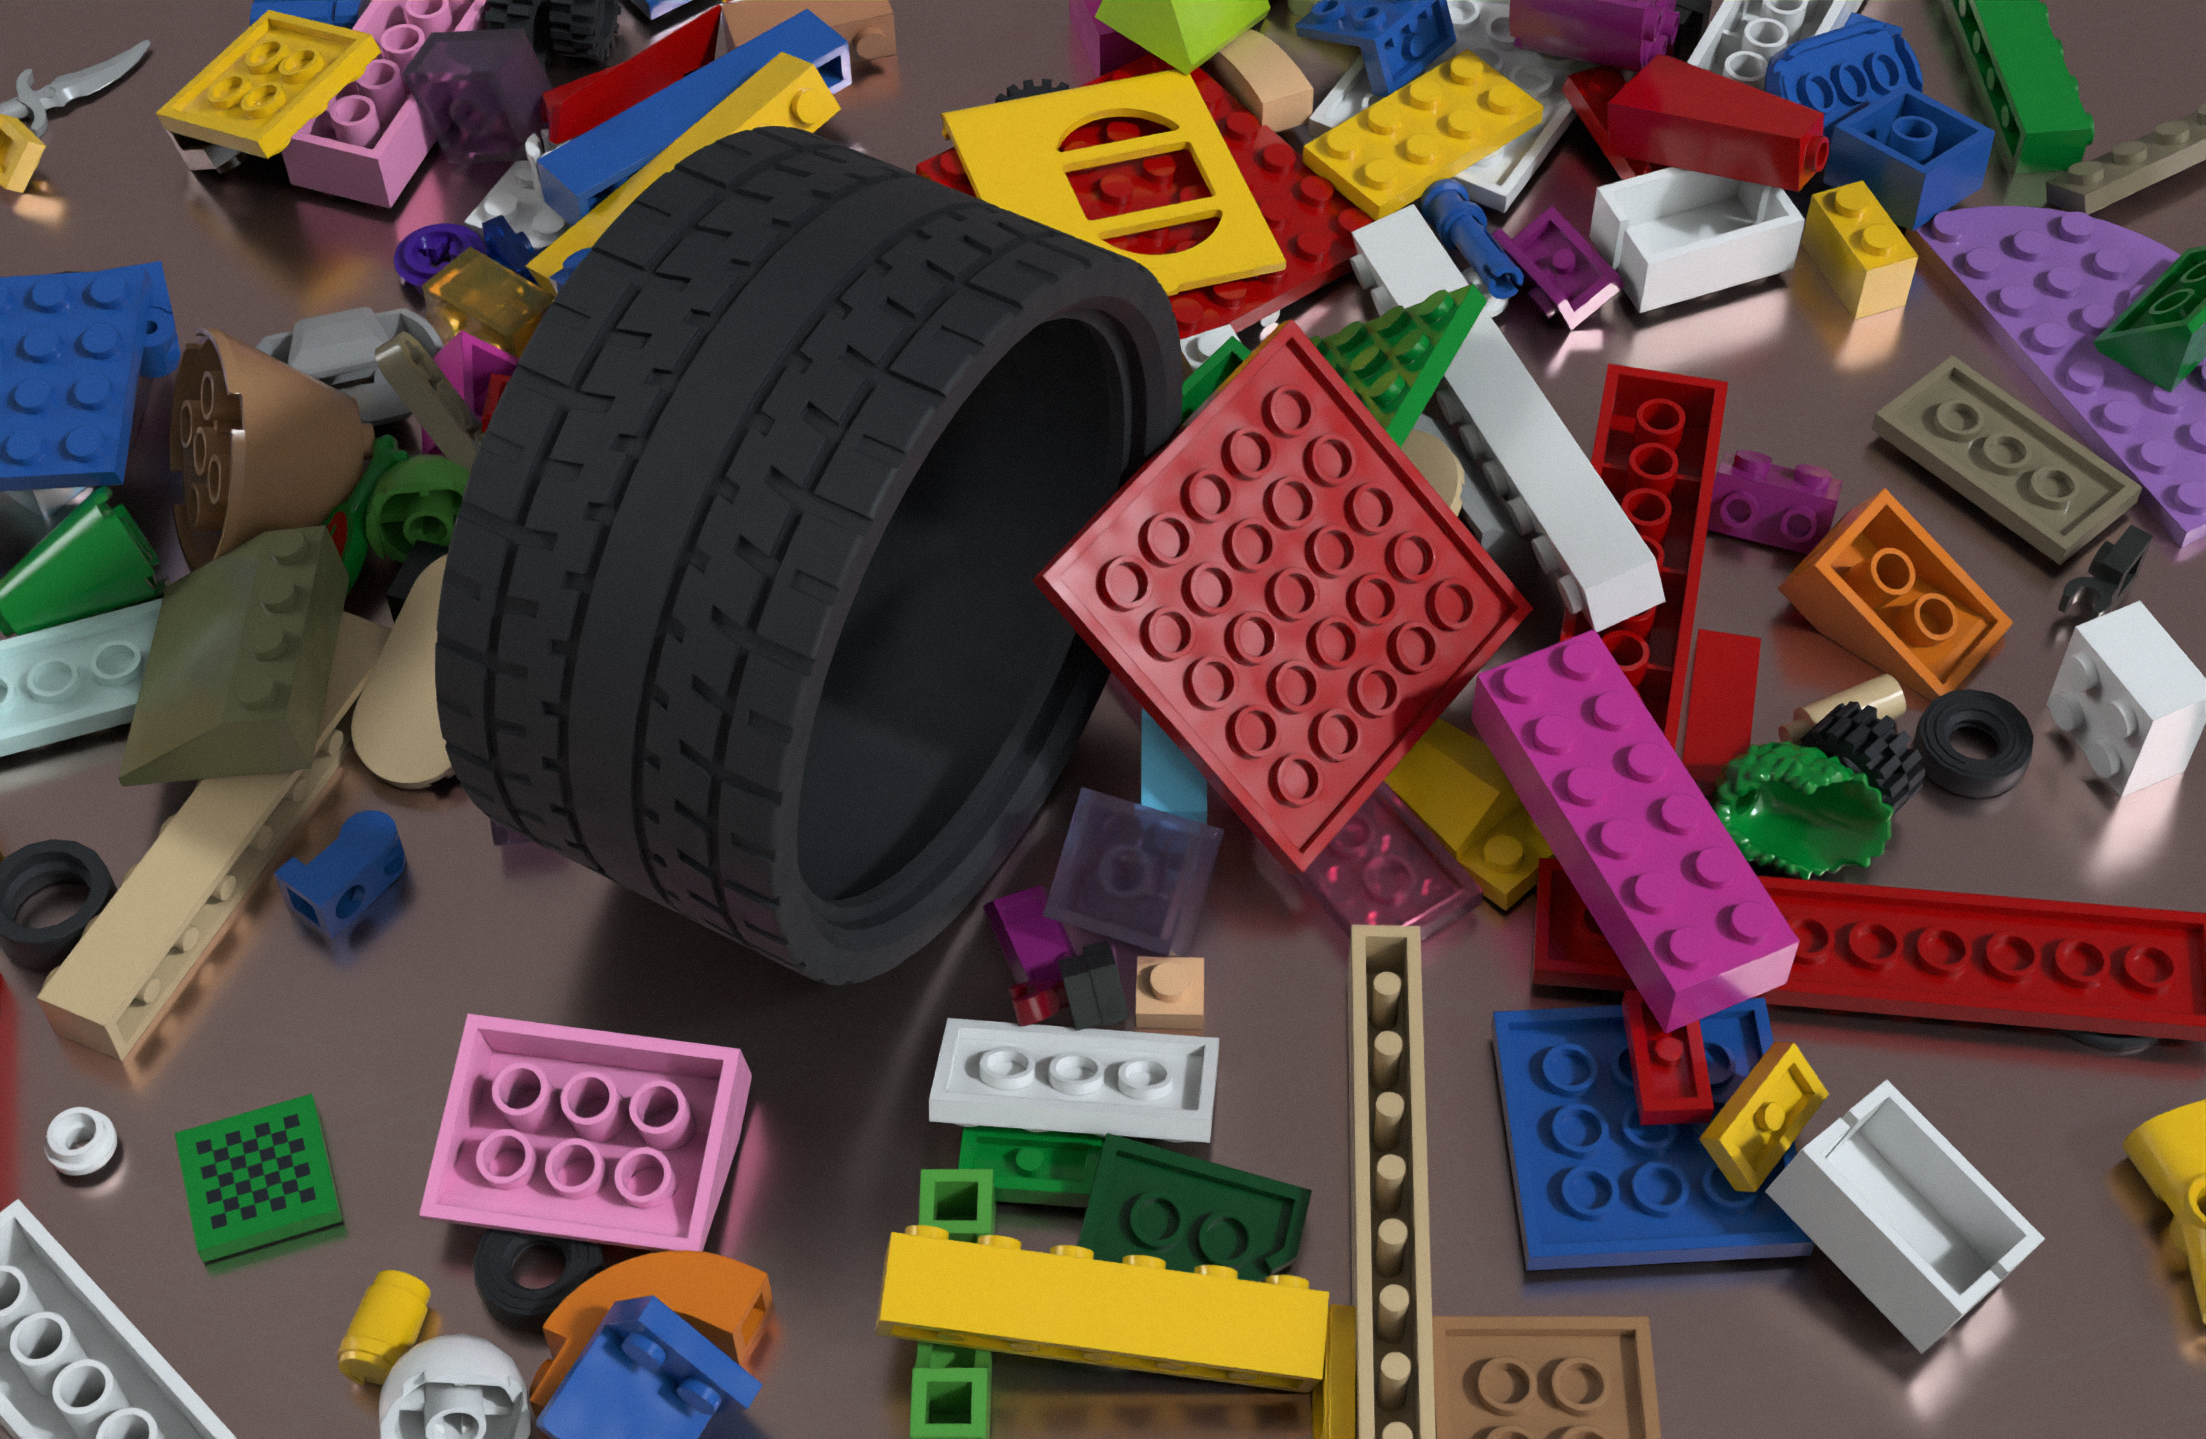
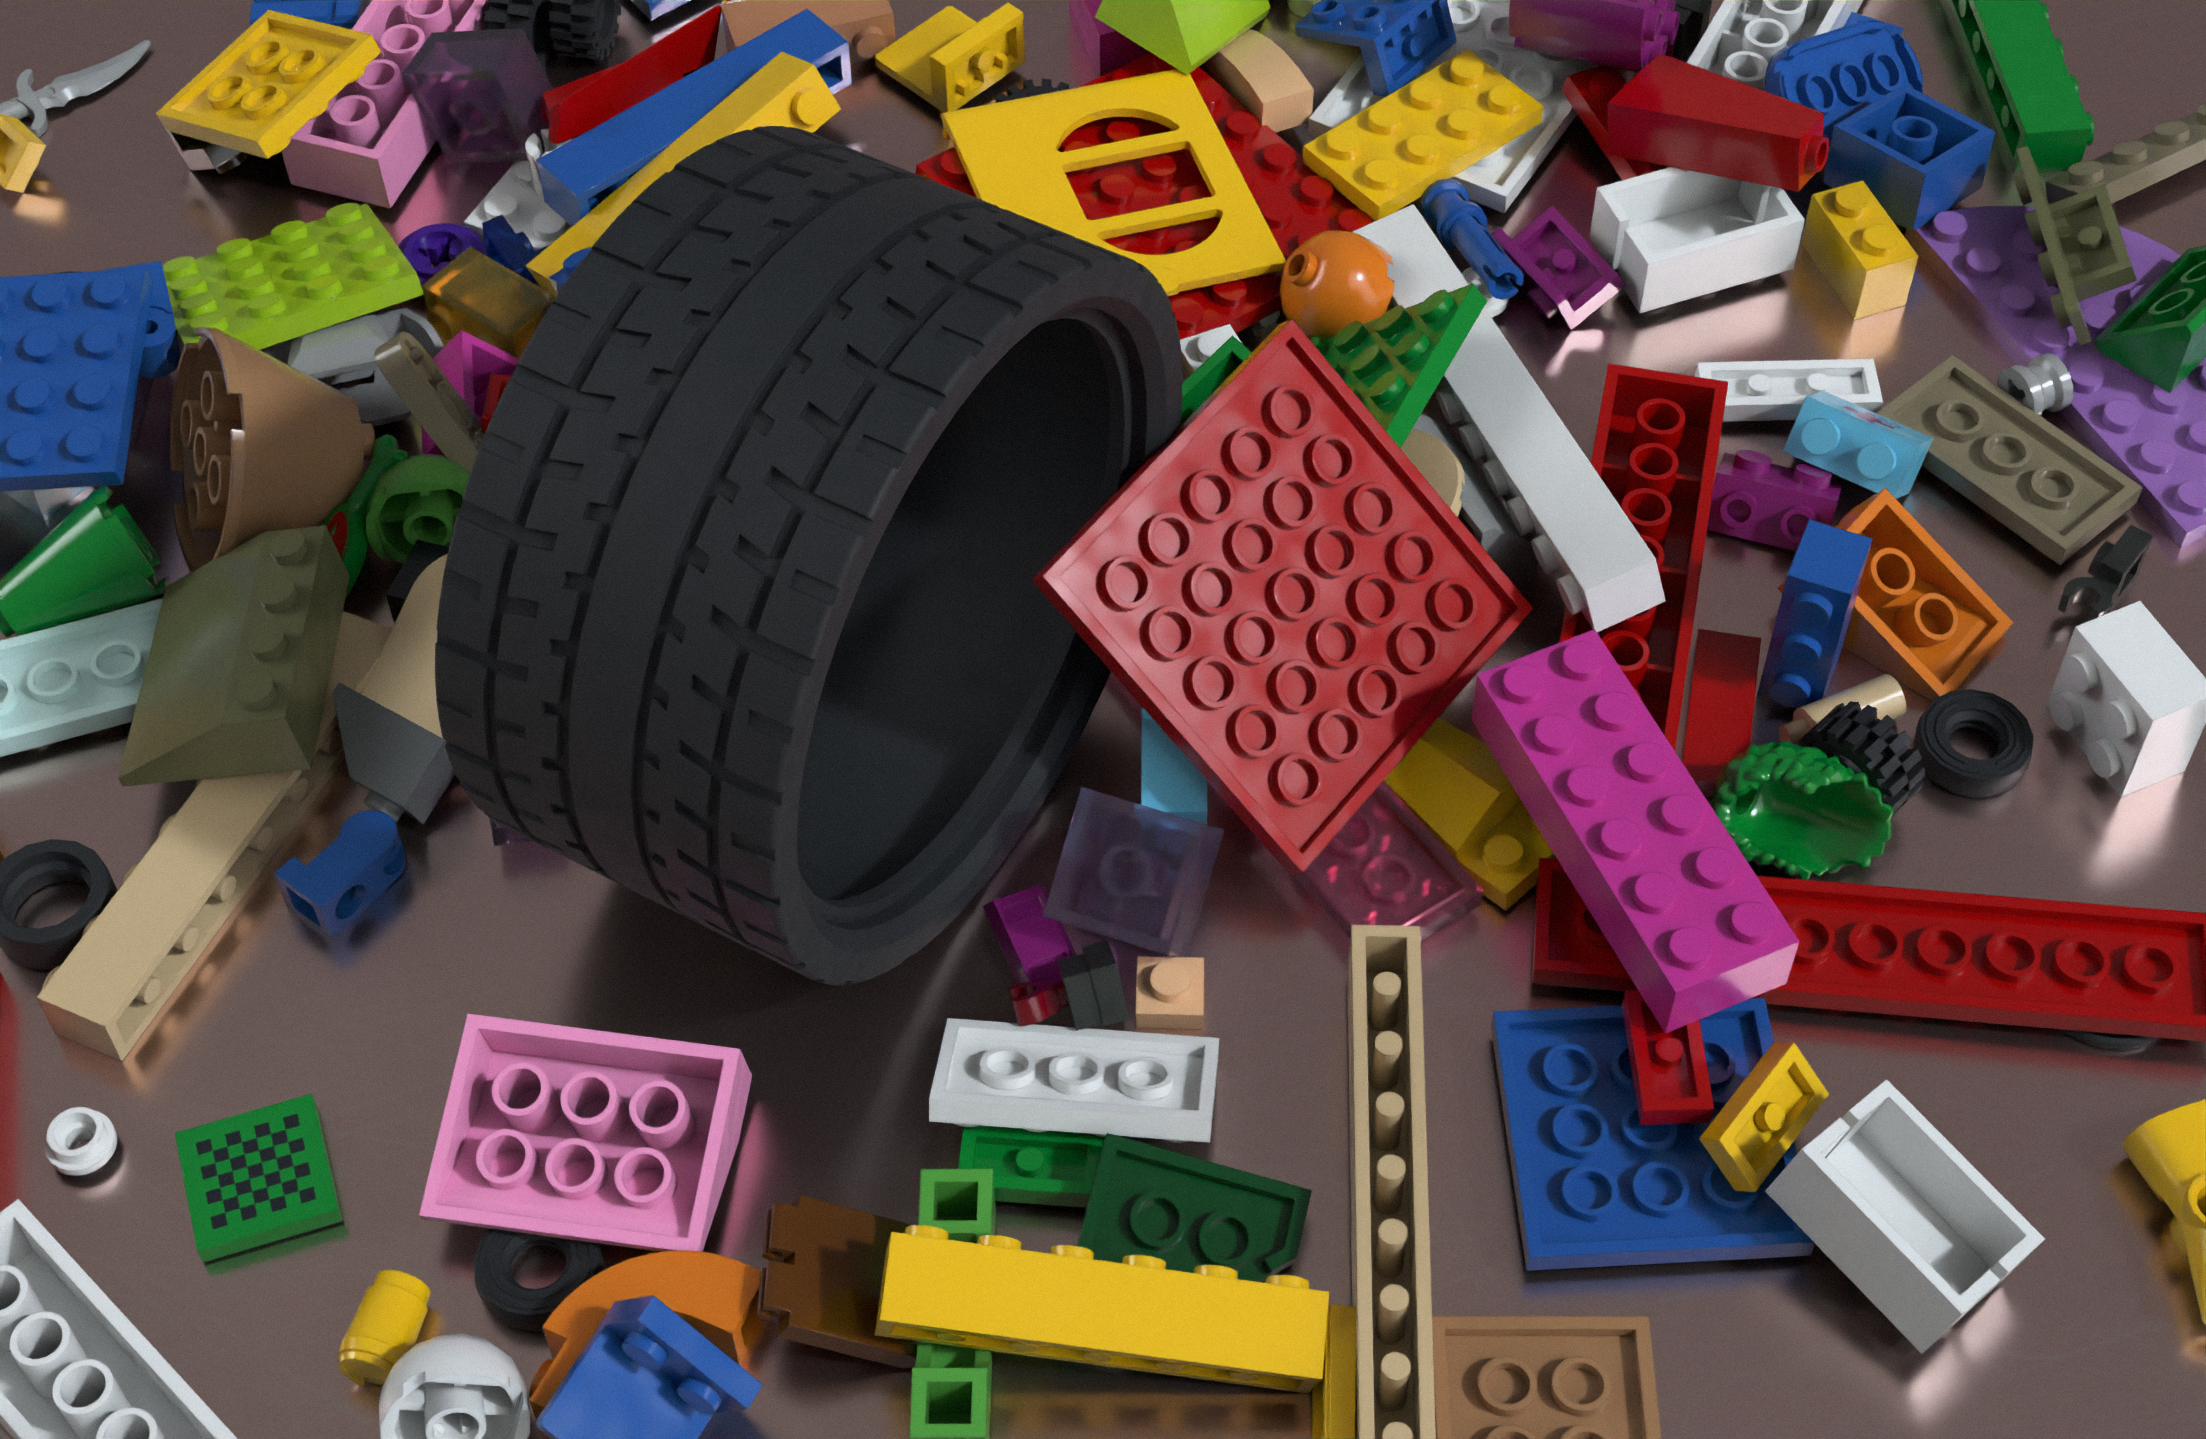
(291, 279): none -> lime plate
(391, 757): none -> dark grey slope
(829, 1278): none -> reddish brown plate
(954, 56): none -> yellow bracket
(1335, 282): none -> orange cylinder
(1779, 387): none -> white plate
(1813, 614): none -> blue brick
(1857, 444): none -> medium azure brick
(2040, 385): none -> light grey wheel
(2082, 244): none -> olive bracket

